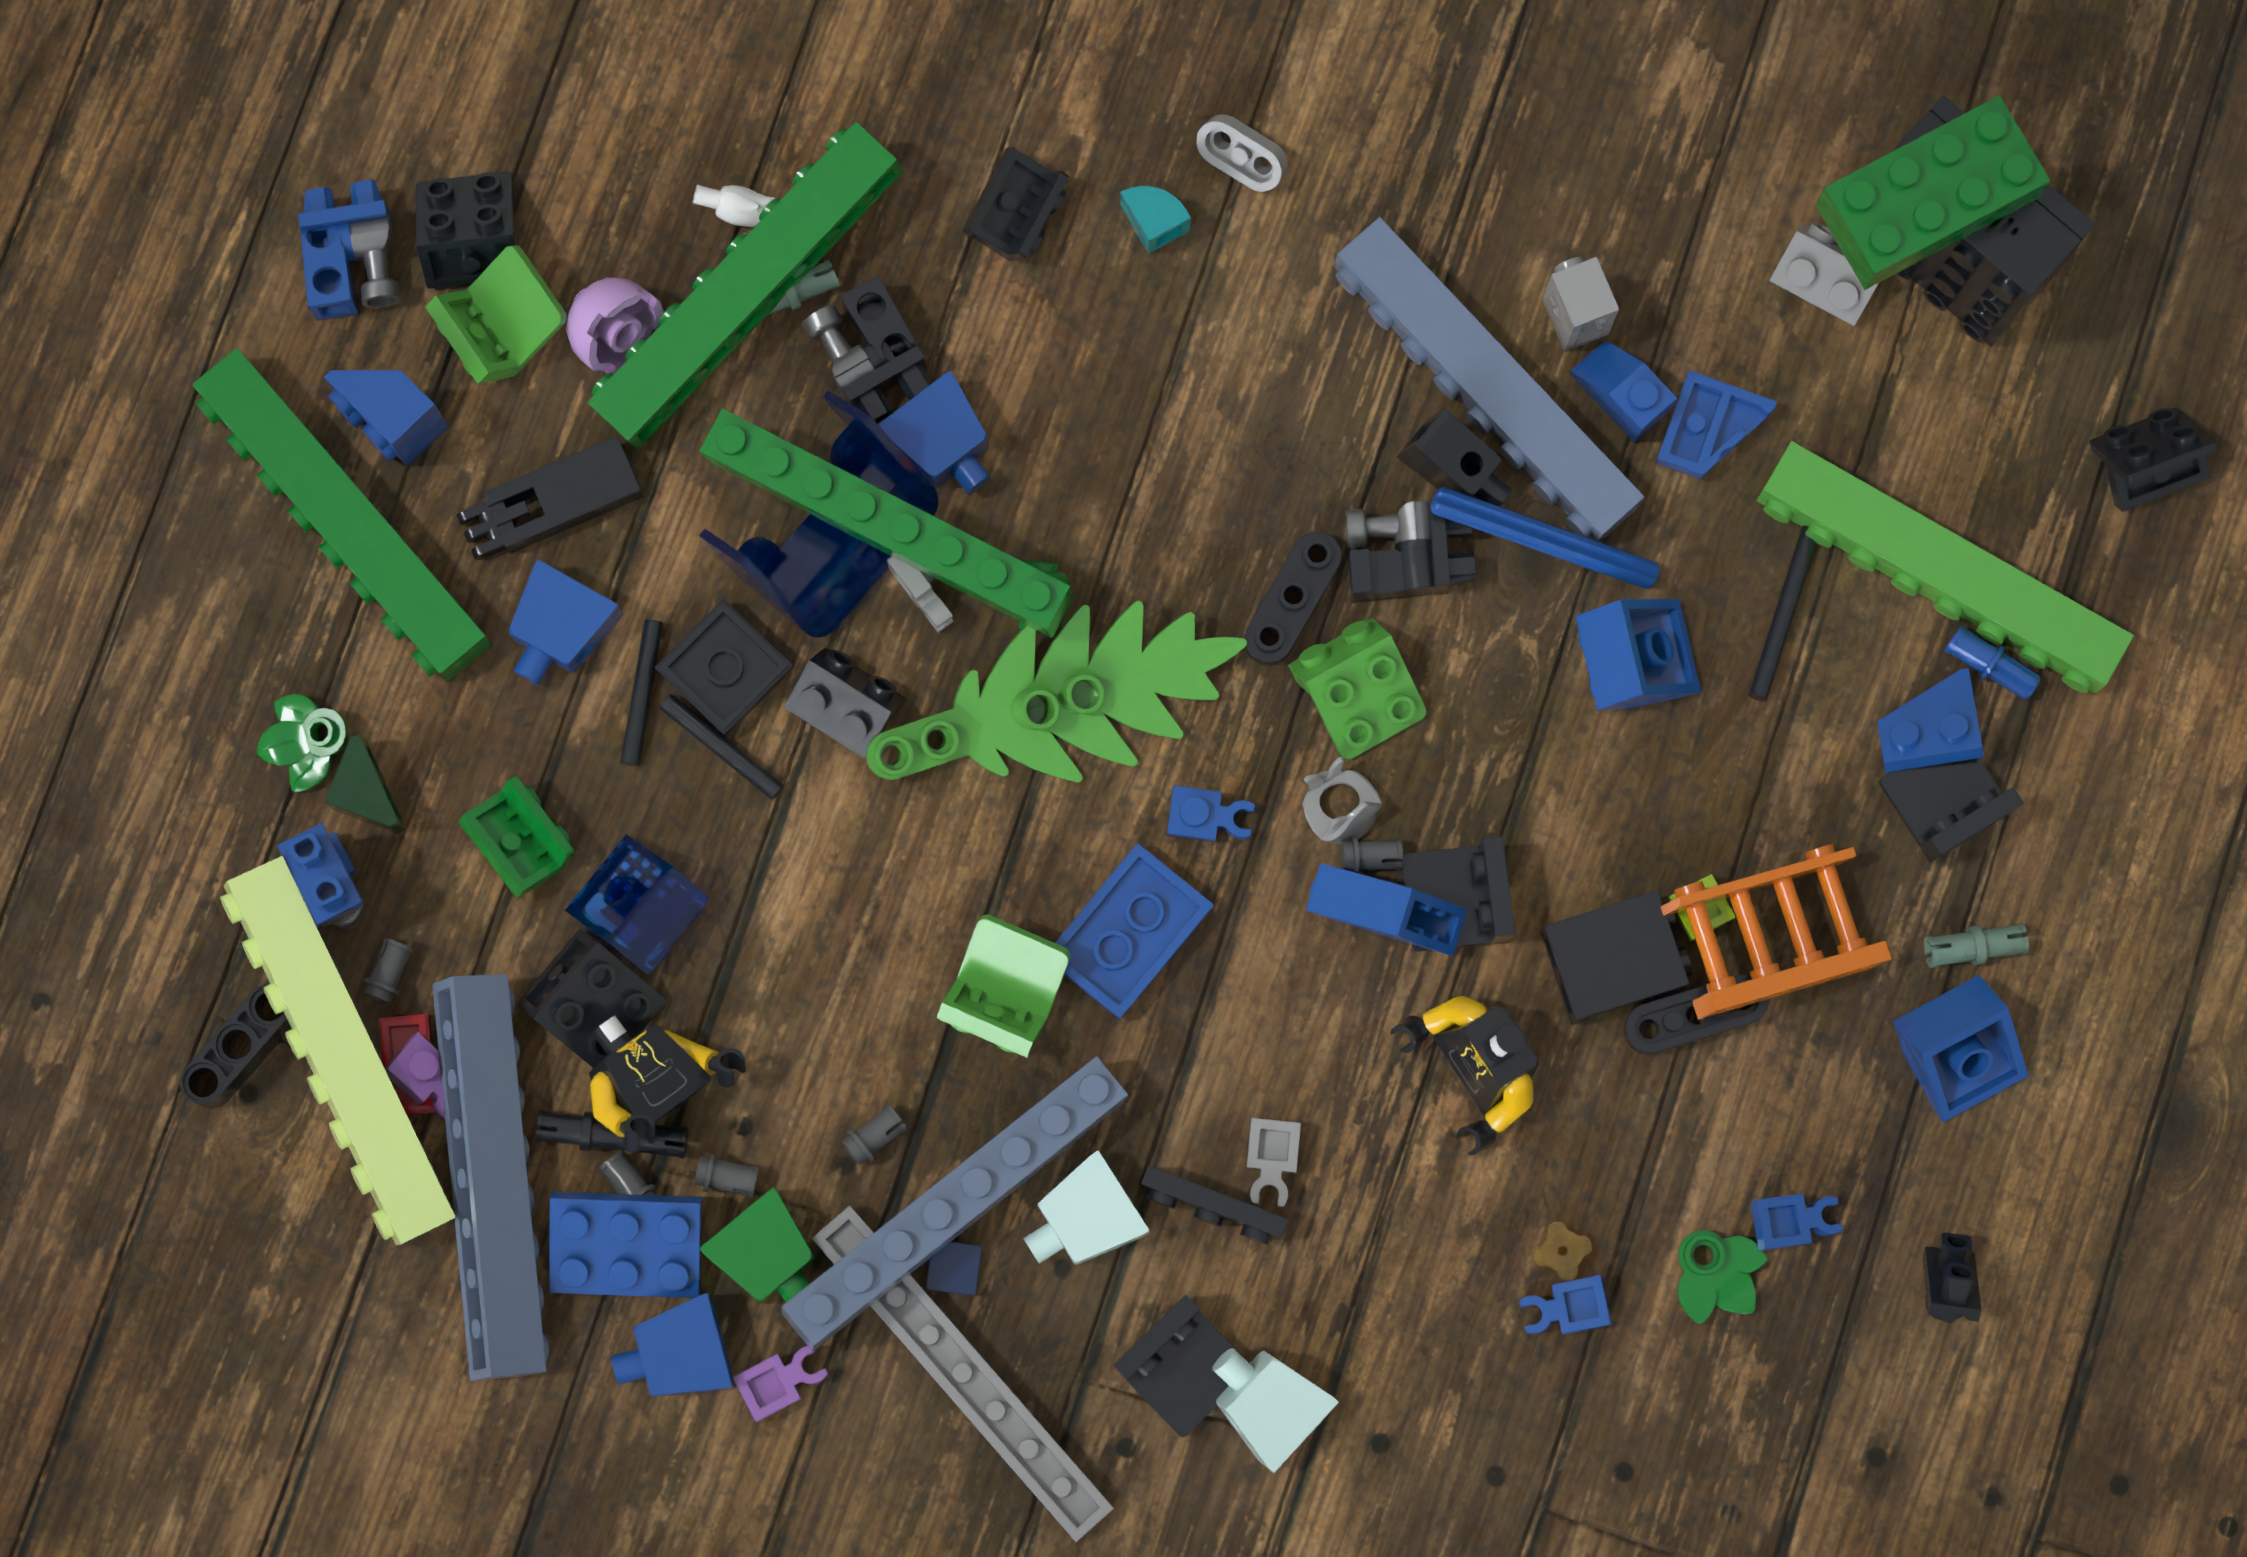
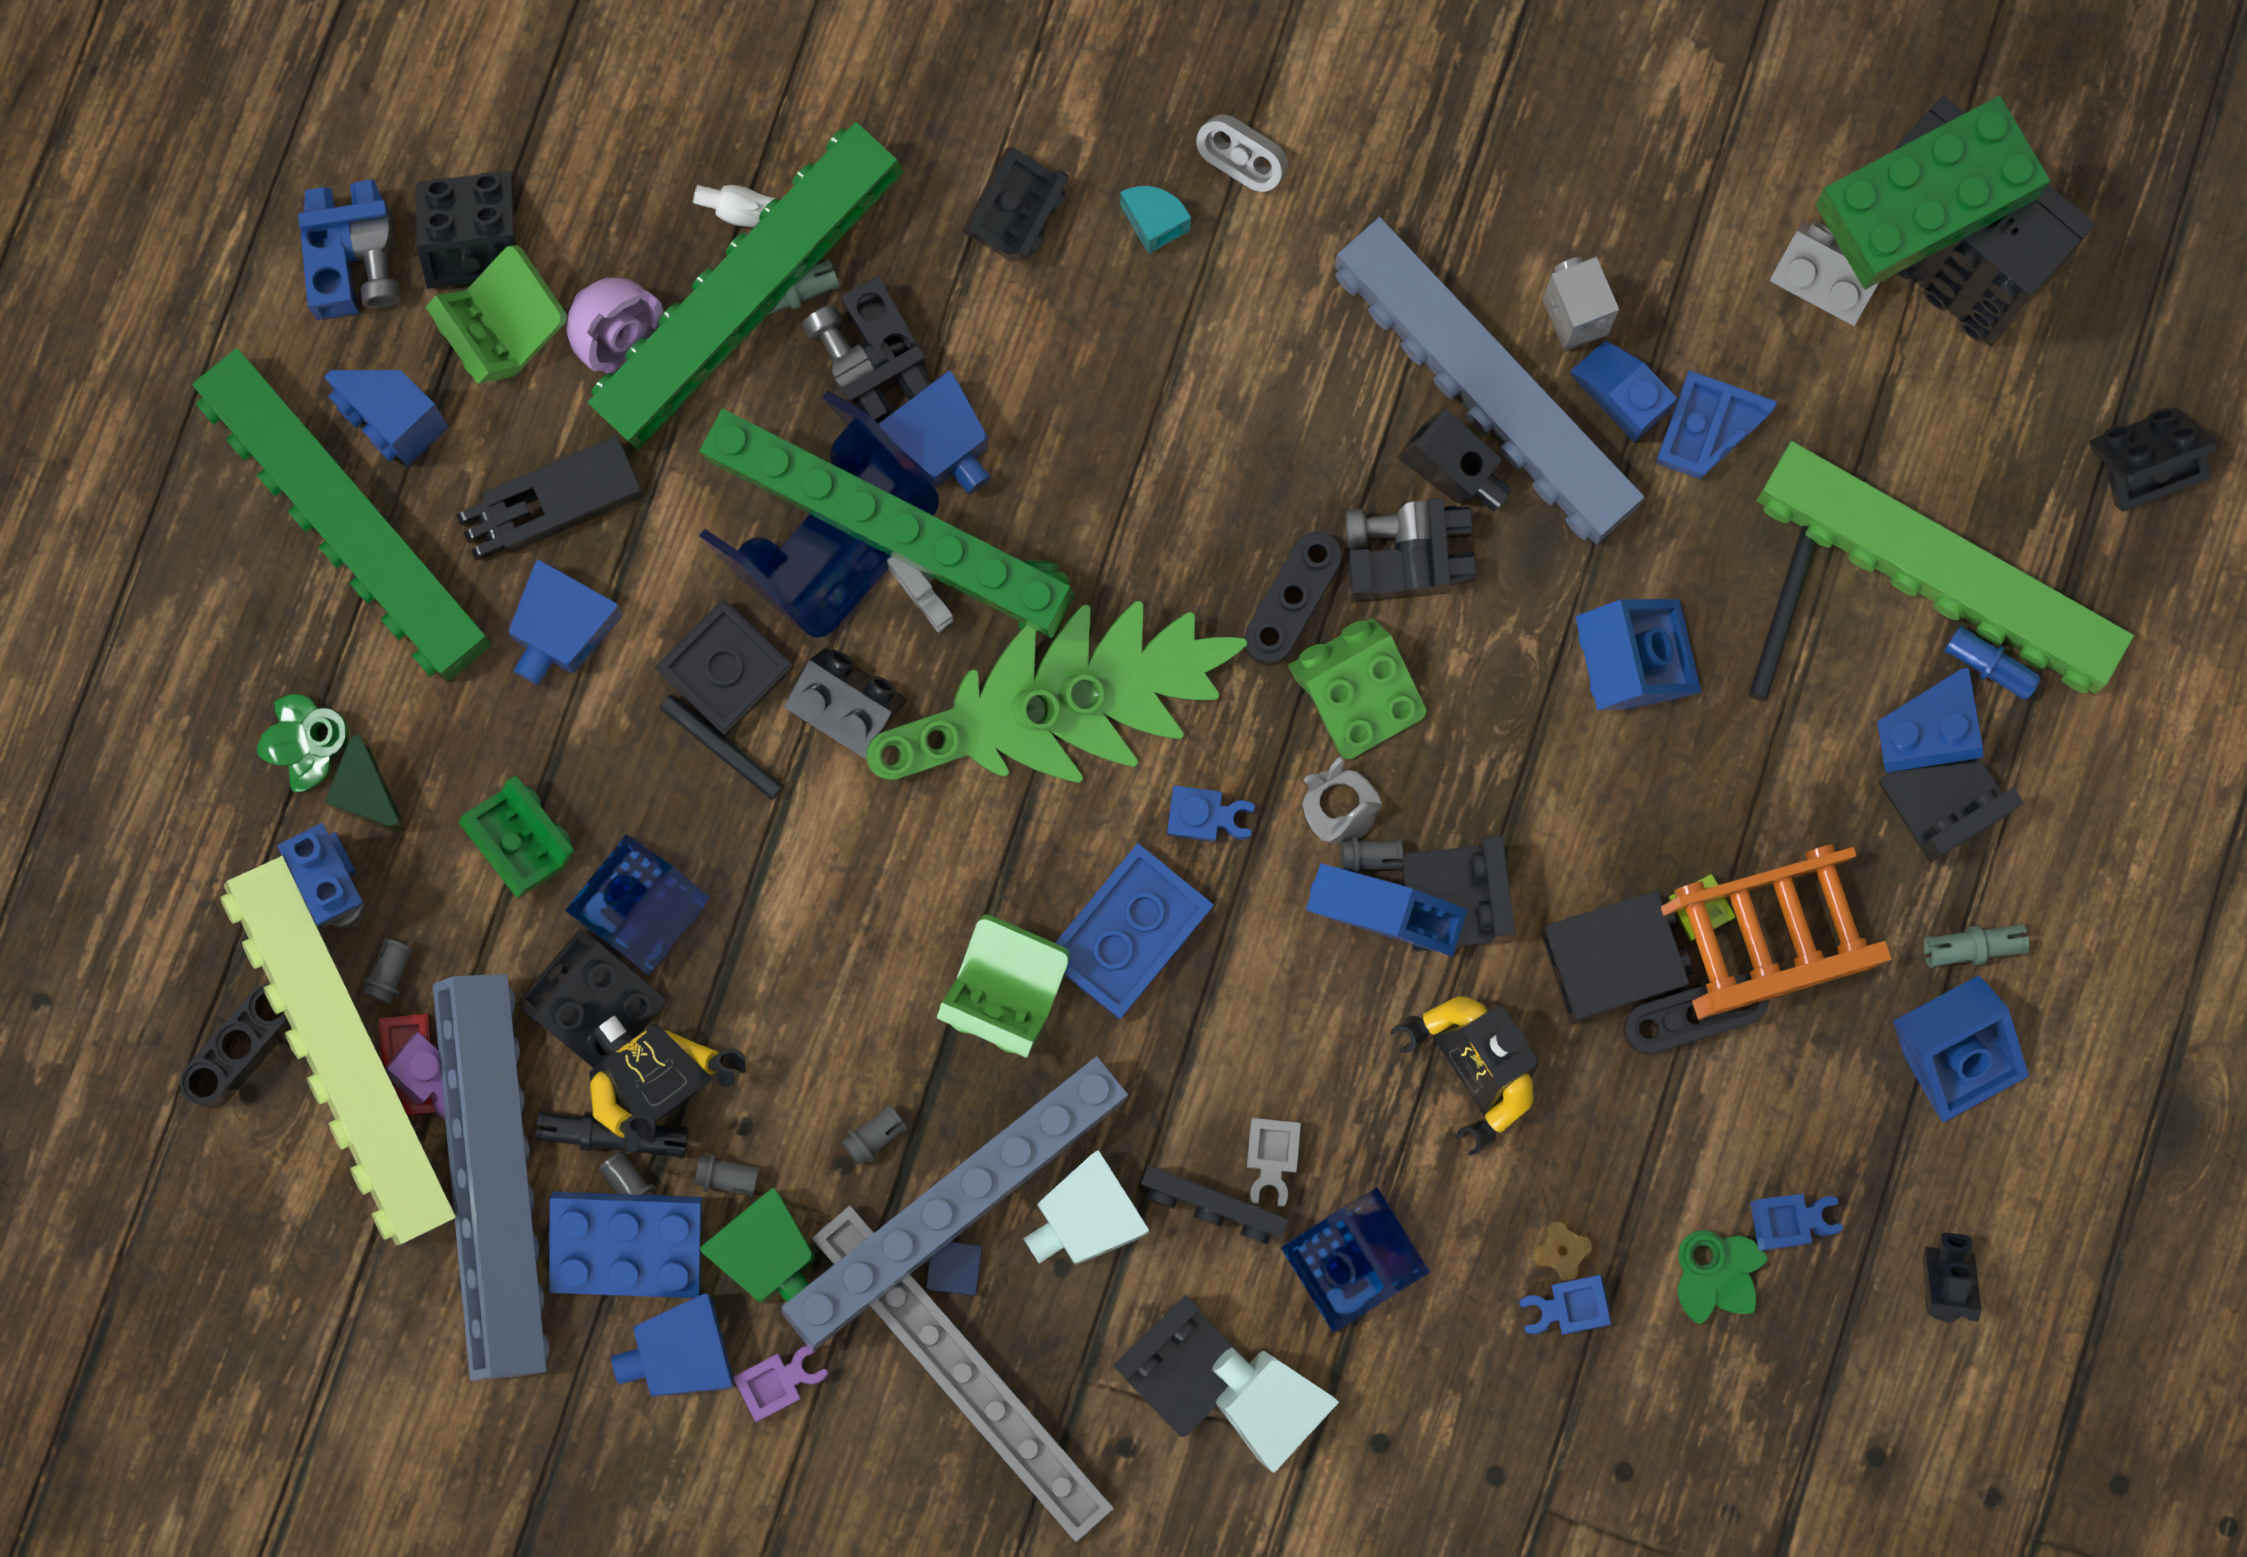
(641, 693): black bar -> none
(1355, 1259): none -> clear blue slope
(1544, 537): blue axle -> none

